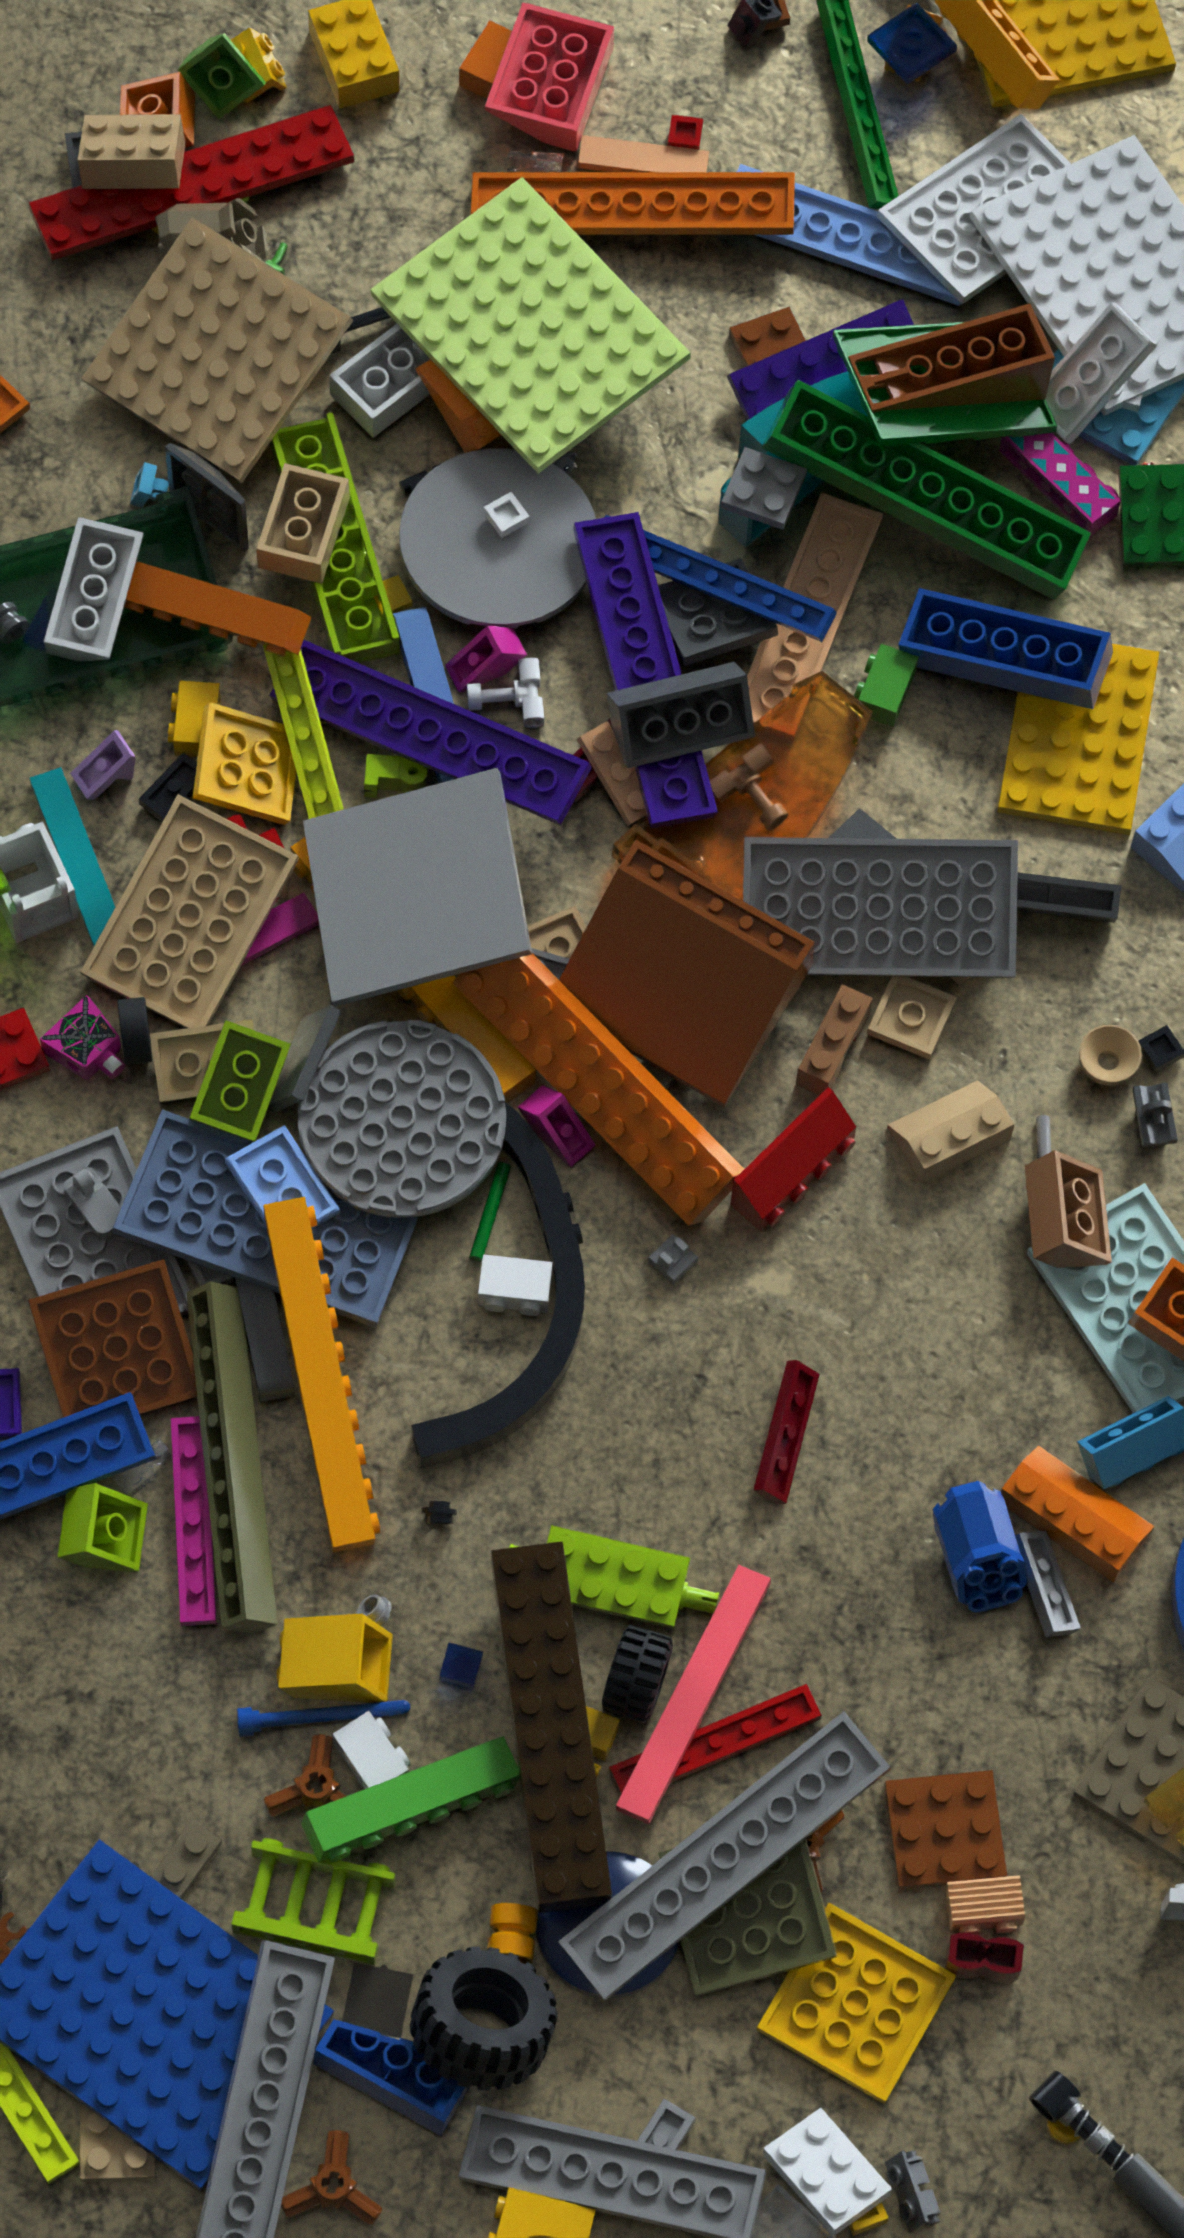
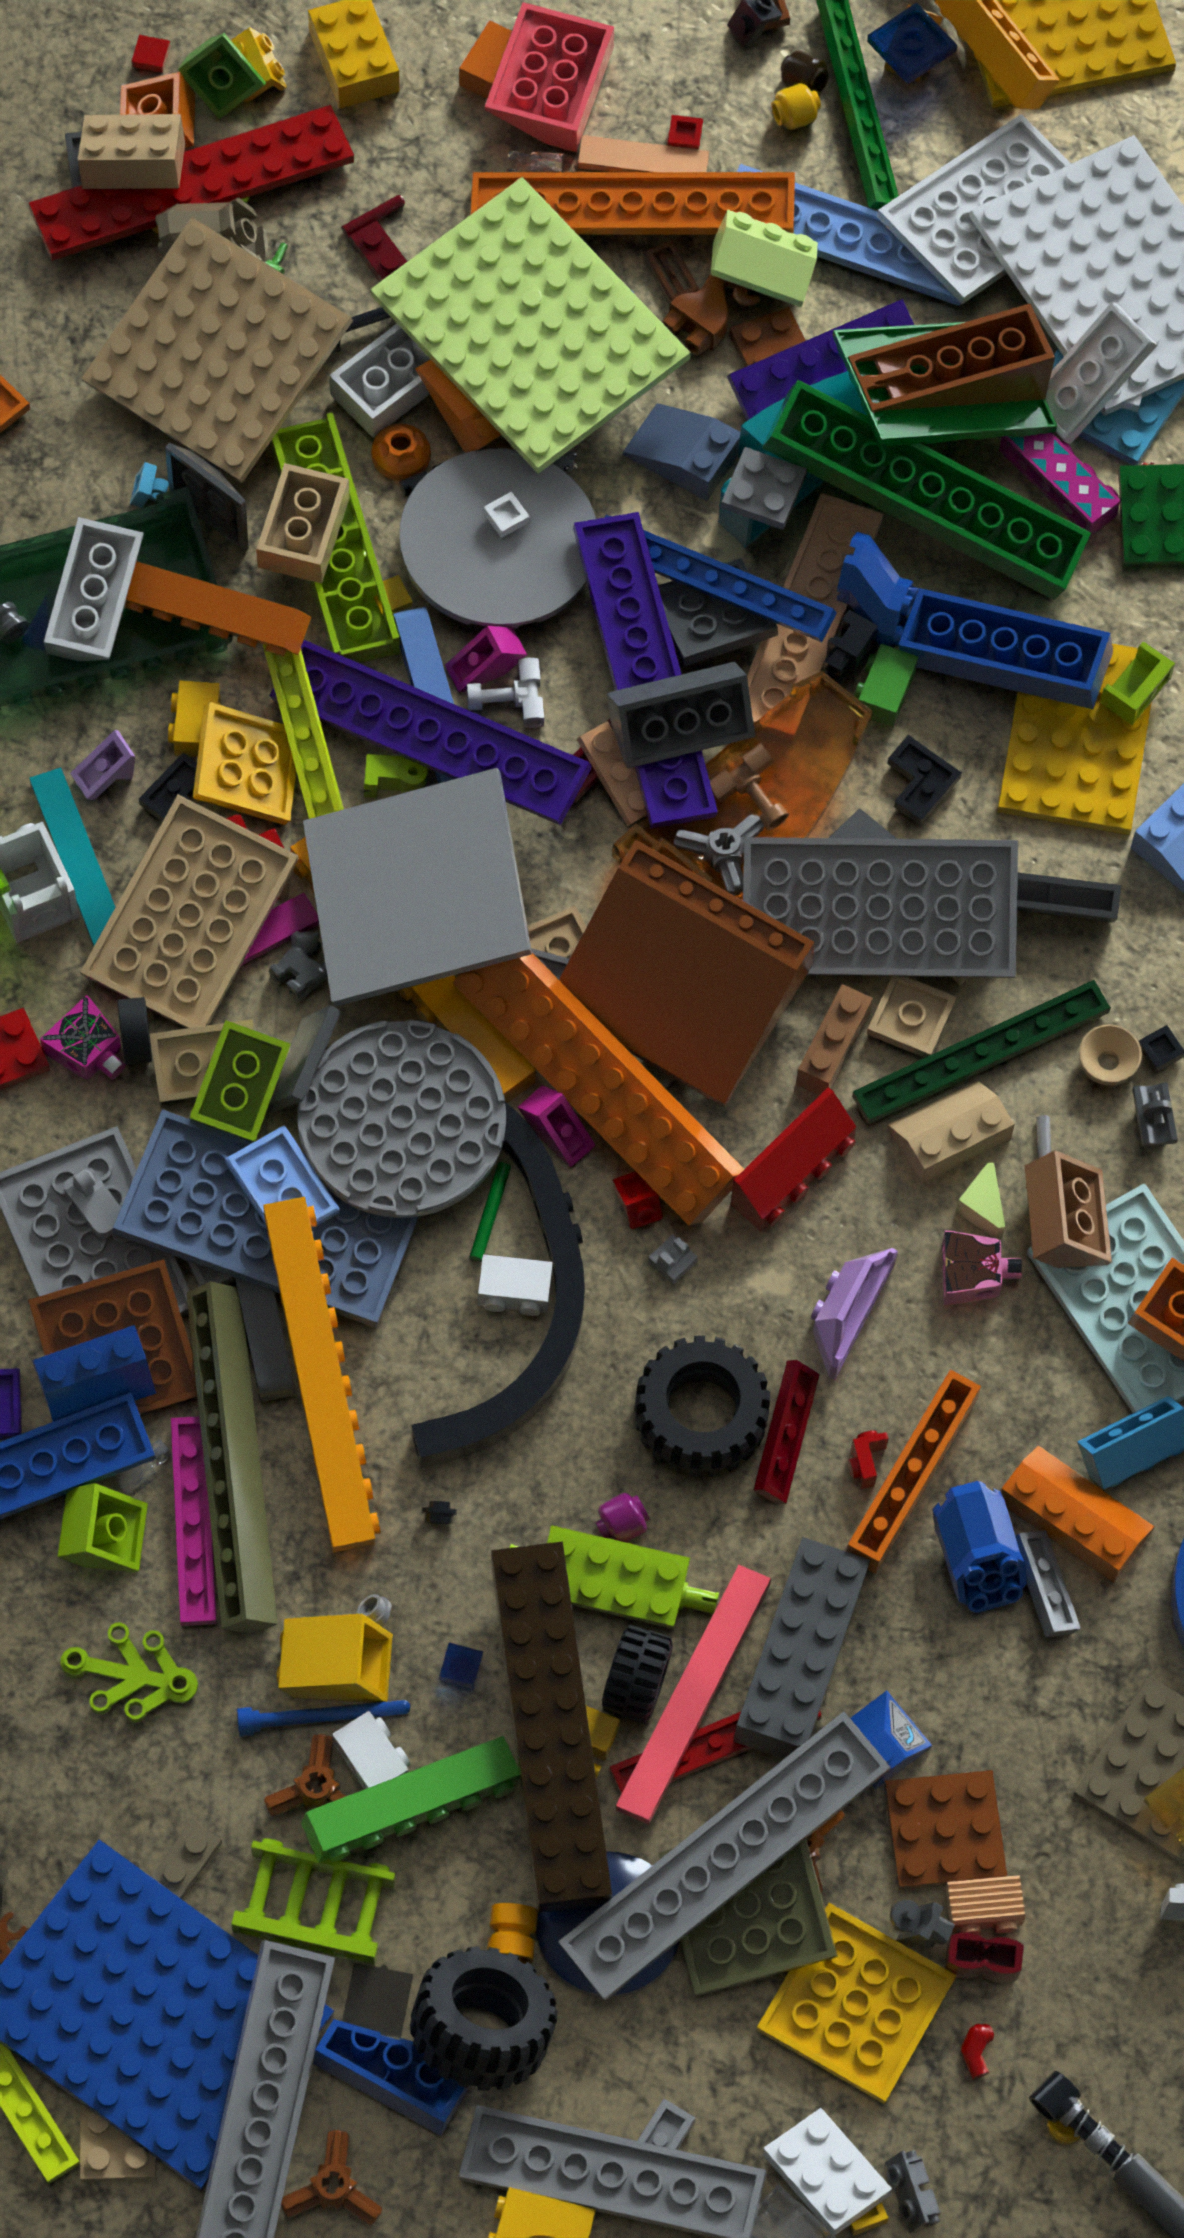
(94, 1373): none -> blue slope
(134, 1675): none -> lime plant
(150, 53): none -> red tile
(297, 964): none -> dark grey animal
(373, 242): none -> dark red plate
(400, 463): none -> orange piece
(622, 1518): none -> magenta head
(637, 1199): none -> red bracket
(648, 256): none -> reddish brown tile
(685, 448): none -> sand blue slope
(705, 313): none -> dark orange hips
(708, 1363): none -> black tyre
(722, 849): none -> light grey bush
(763, 257): none -> yellowish green slope
(795, 106): none -> yellow head
(801, 1649): none -> dark grey brick
(805, 69): none -> dark brown head
(849, 1305): none -> lavender wedge
(851, 650): none -> black hips
(861, 1463): none -> red bracket
(876, 589): none -> blue brick
(891, 1734): none -> blue slope
(914, 1469): none -> orange brick
(920, 1923): none -> dark grey hips
(929, 777): none -> black plate
(972, 2049): none -> red arm
(974, 1267): none -> torso
(981, 1052): none -> dark green plate
(982, 1203): none -> yellowish green slope
(1138, 684): none -> lime panel

